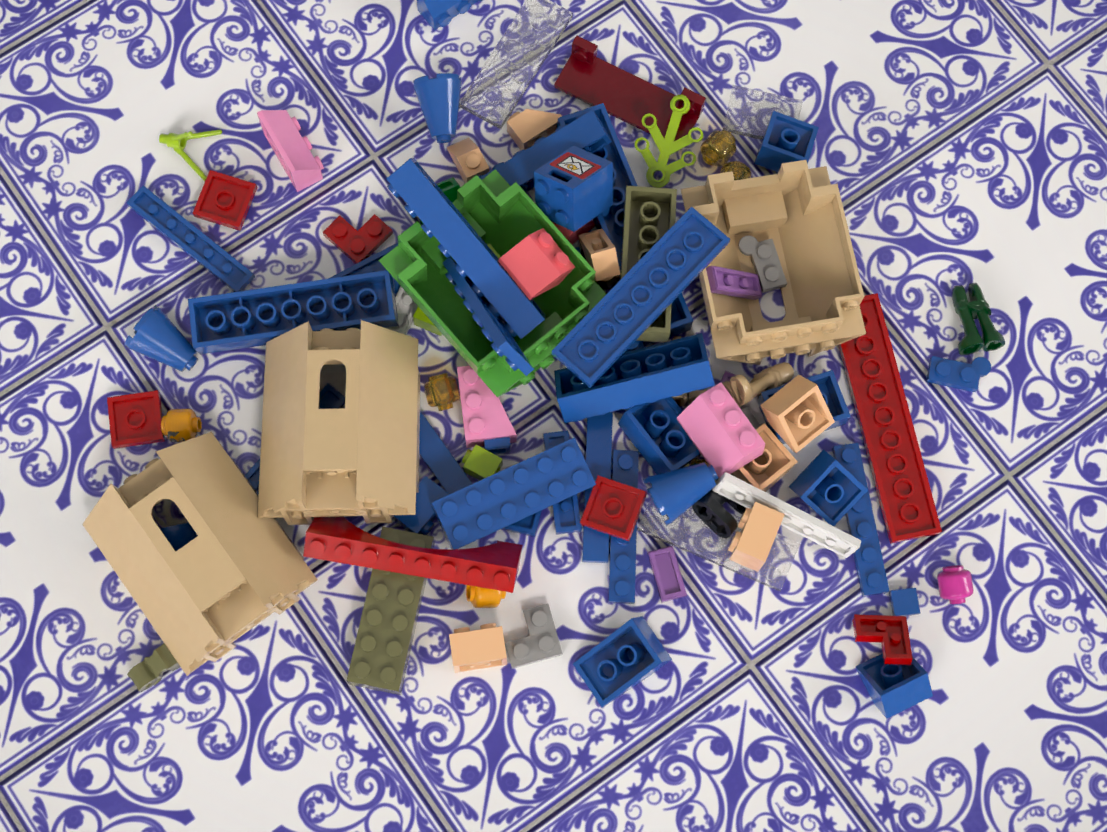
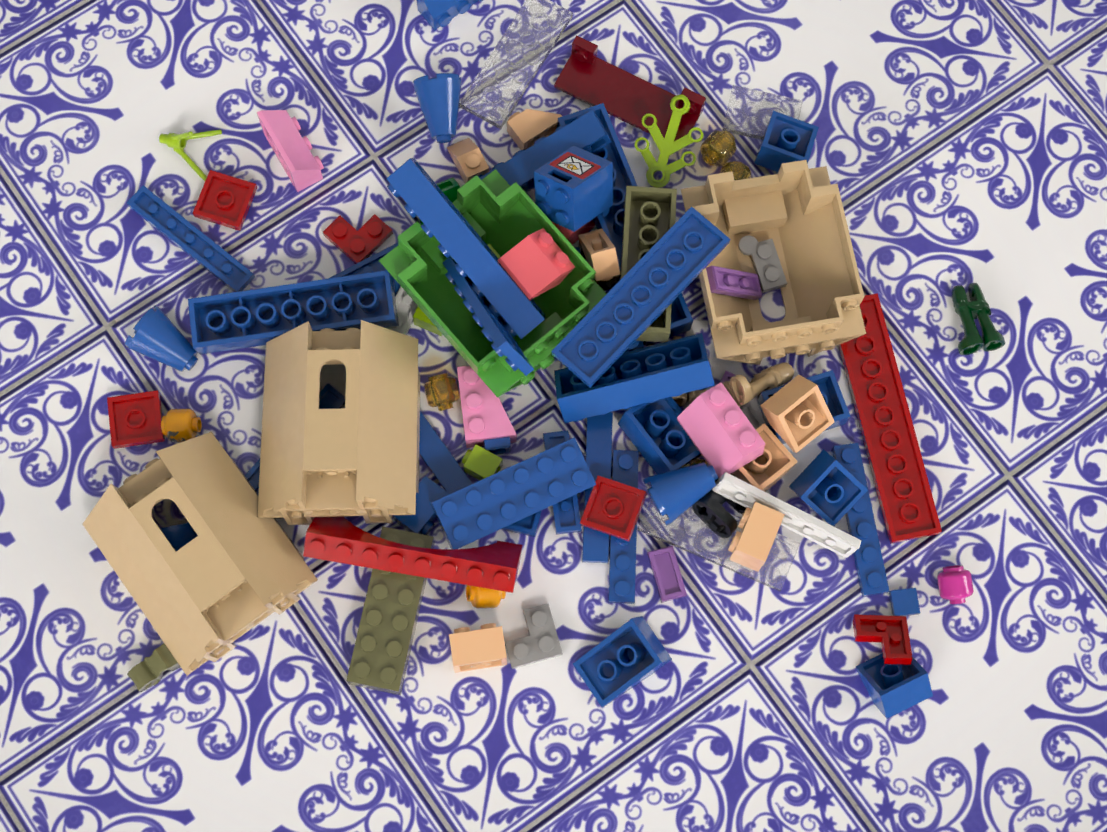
(956, 373): blue hinge -> none

